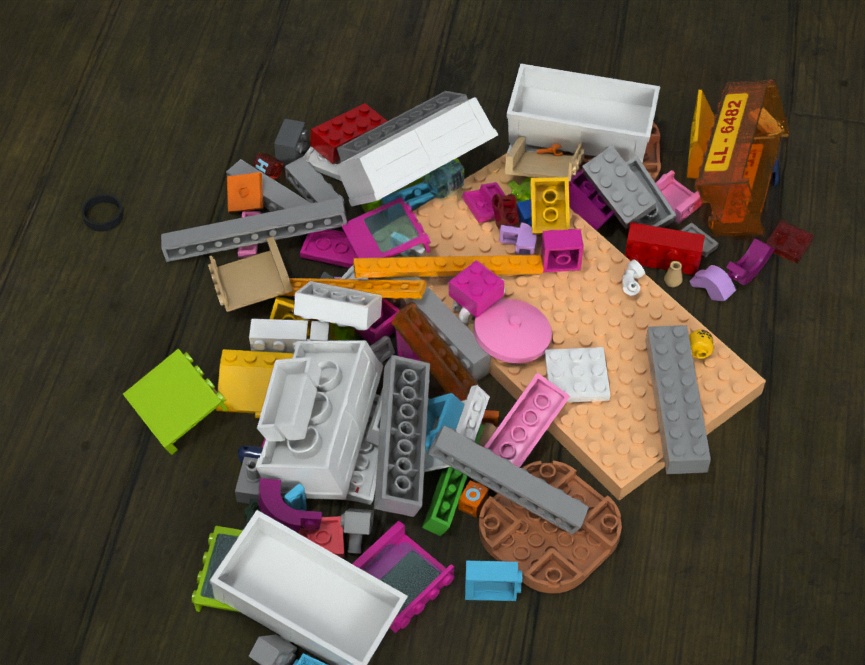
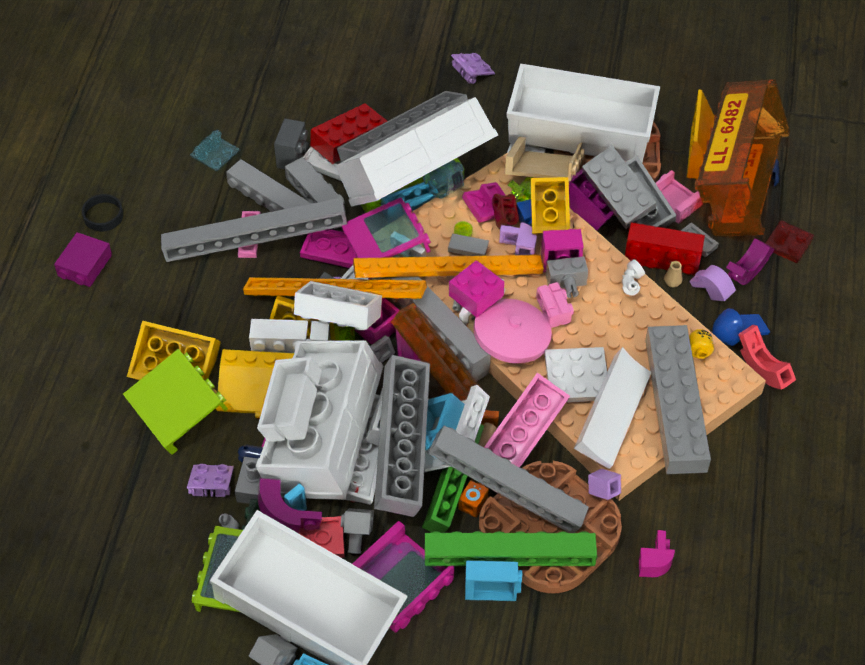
(83, 259): none -> magenta brick
(159, 342): none -> yellow slope
(210, 477): none -> lavender hinge
(214, 151): none -> clear light blue hinge
(228, 521): none -> light grey arm
(245, 192): orange plate -> none
(251, 278): tan panel -> none
(268, 165): clear red brick -> none
(463, 228): none -> clear neon green tile
(468, 245): none -> light grey tile
(471, 66): none -> lavender hinge
(519, 547): none -> bright green brick
(551, 150): orange hand -> none
(554, 304): none -> bright pink brick
(568, 273): none -> light grey brick
(604, 484): none -> lavender brick
(613, 409): none -> white arch
(658, 560): none -> dark pink brick
(730, 324): none -> blue piece
(775, 372): none -> coral arch

